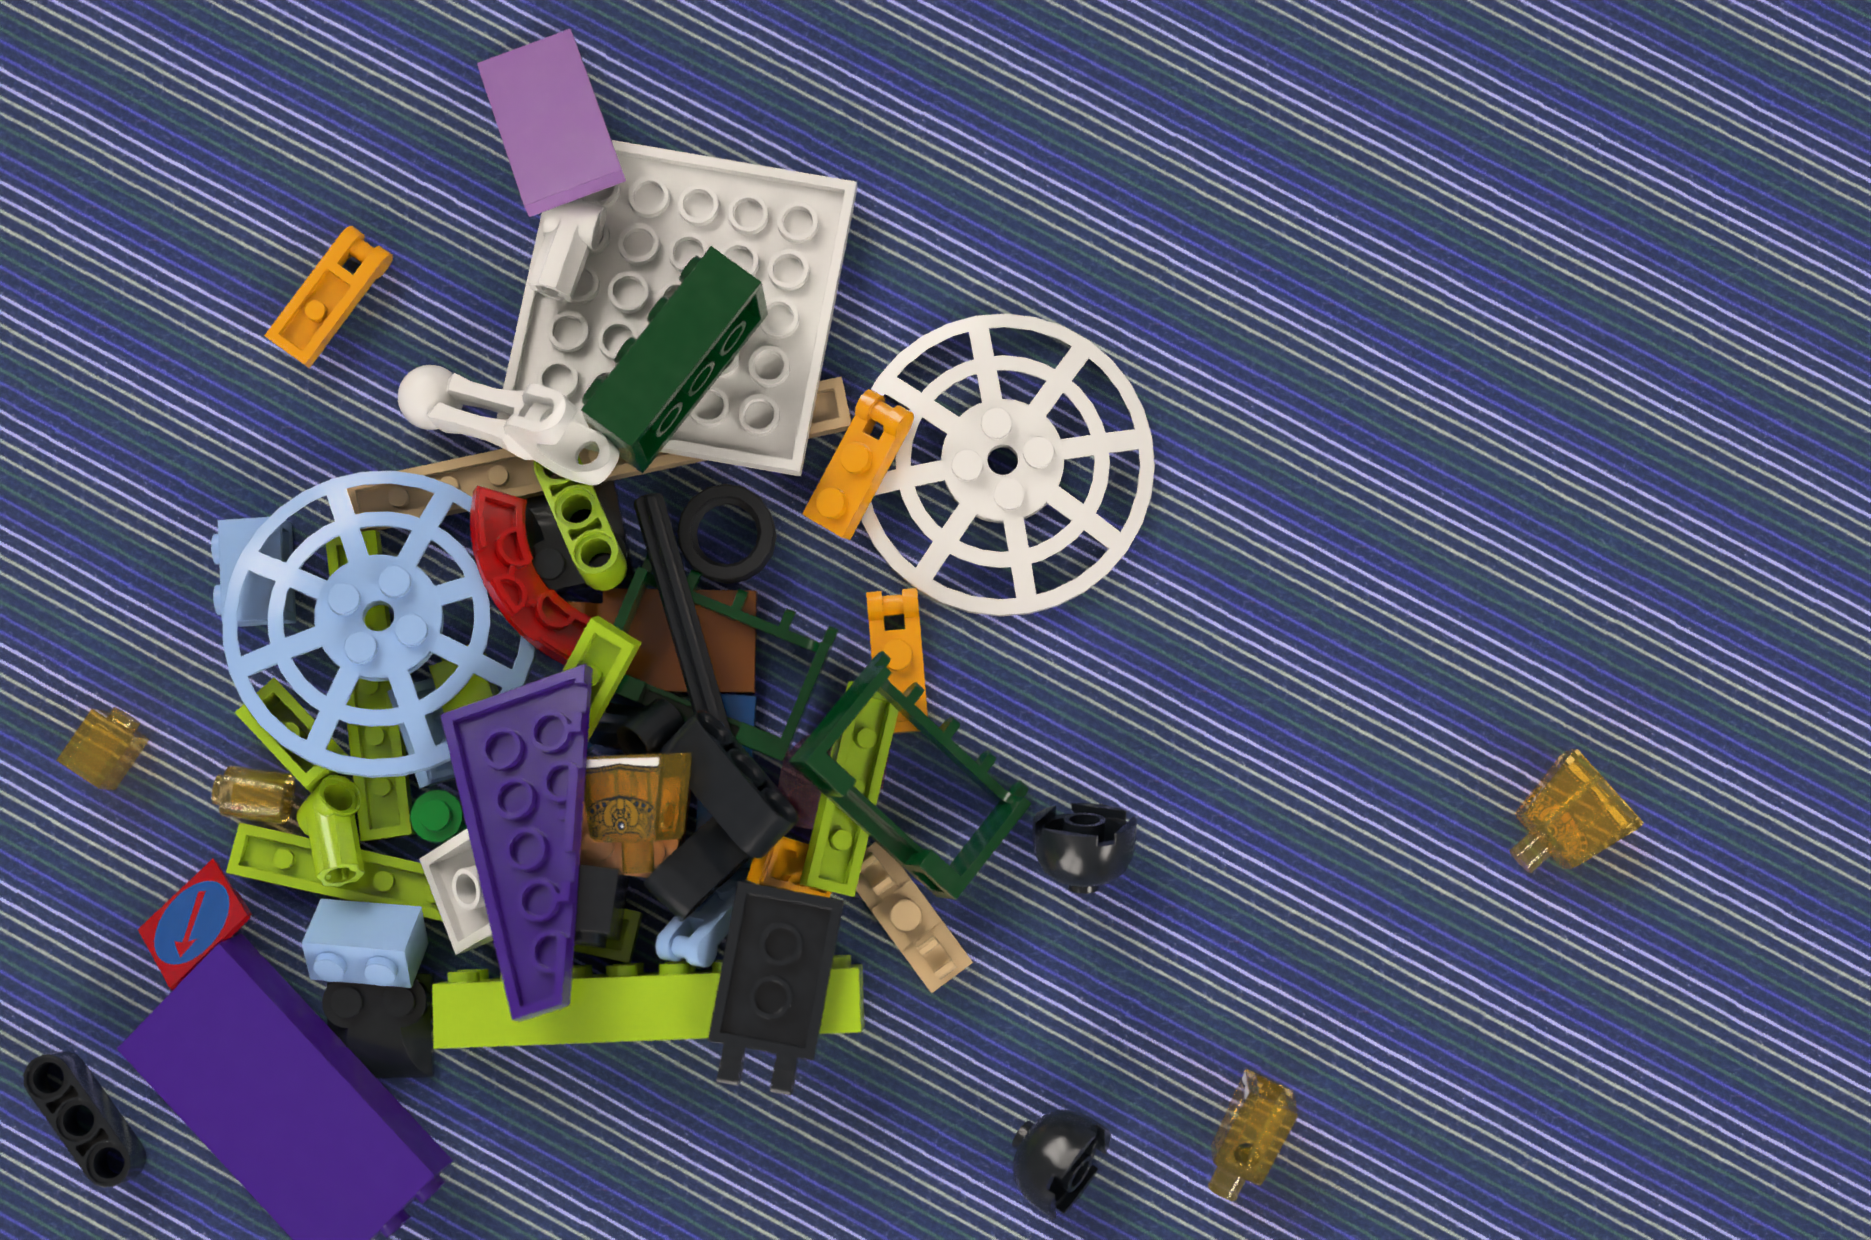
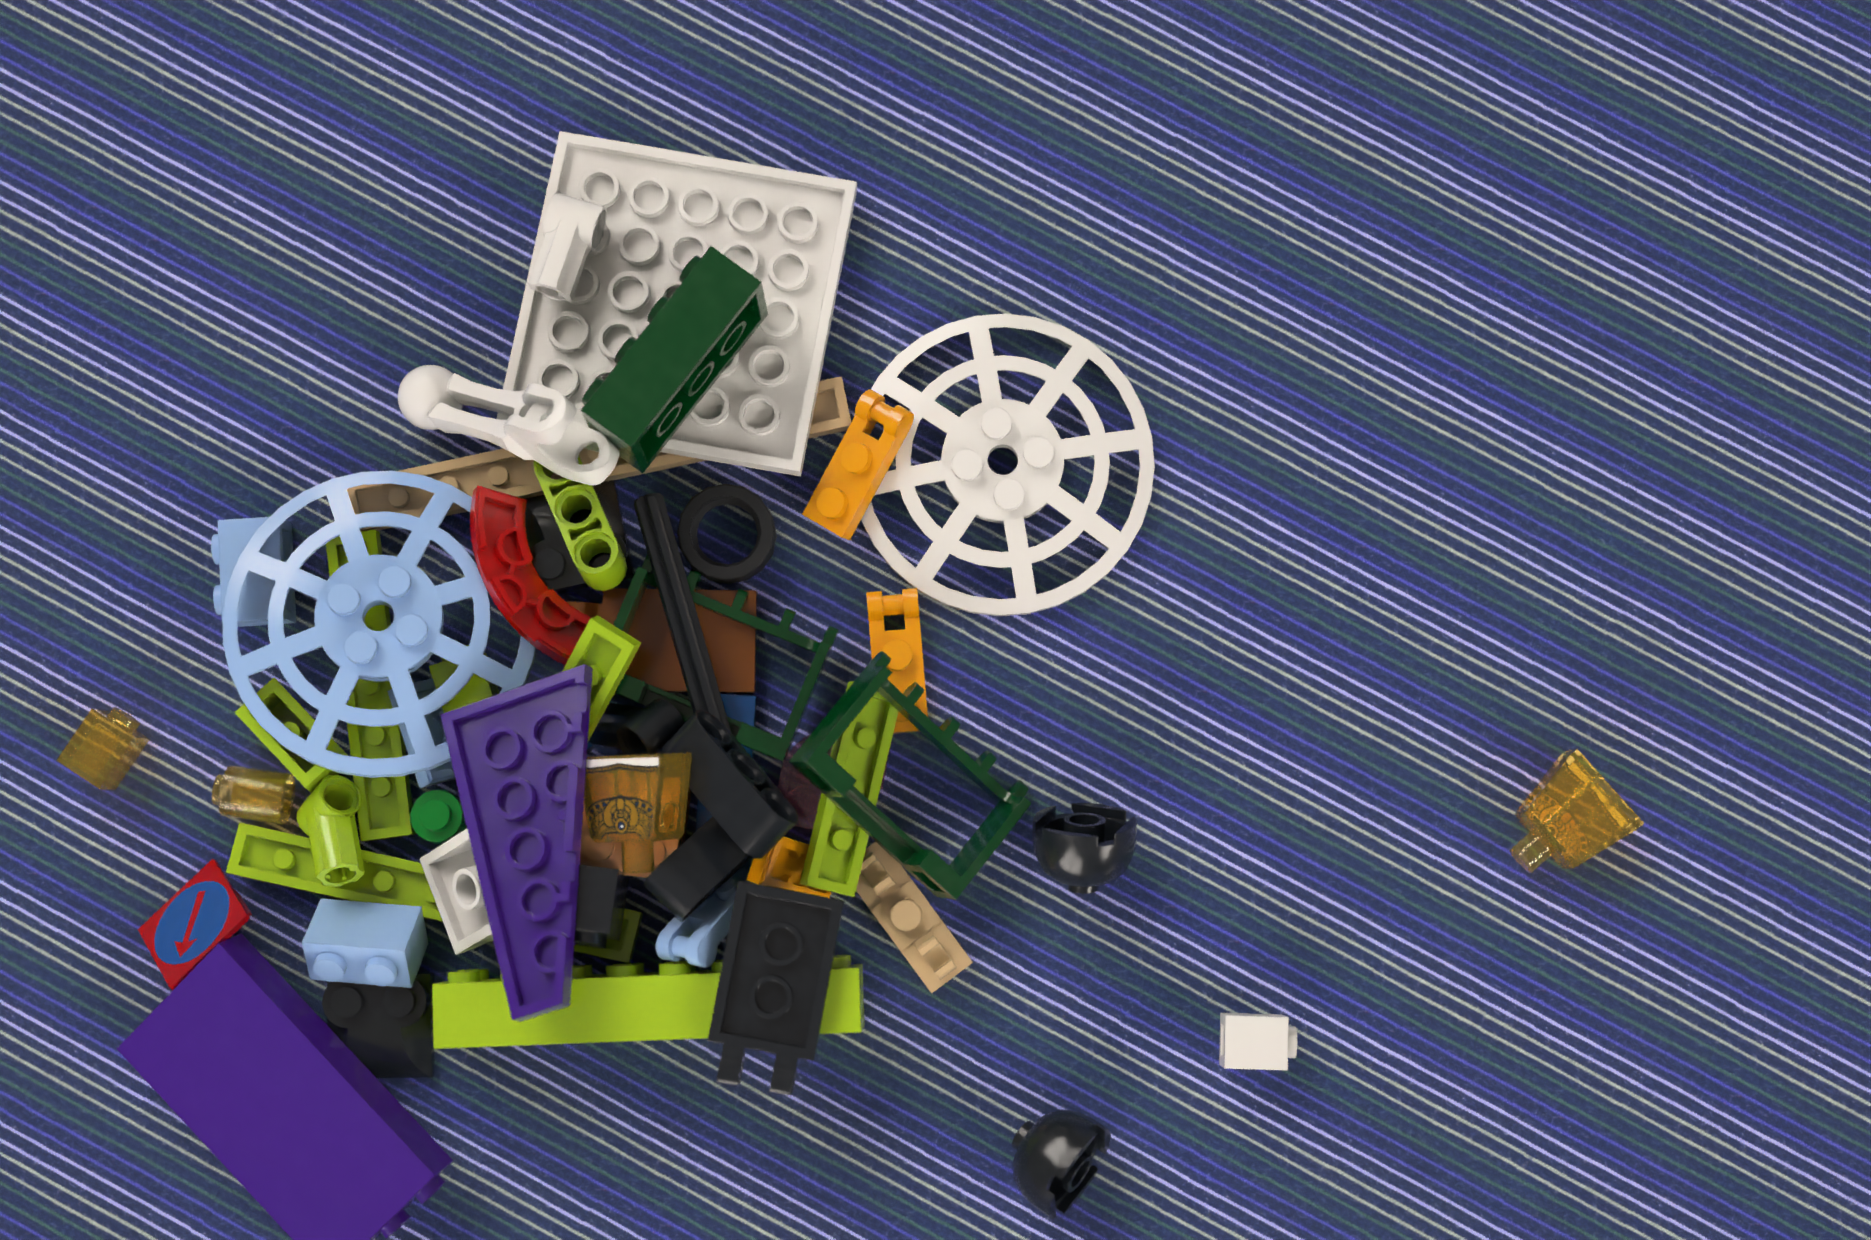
(61, 1111): black beam -> none
(328, 297): light orange plate -> none
(550, 123): medium lavender tile -> none
(1256, 1041): none -> white brick
(1257, 1115): clear yellow torso -> none

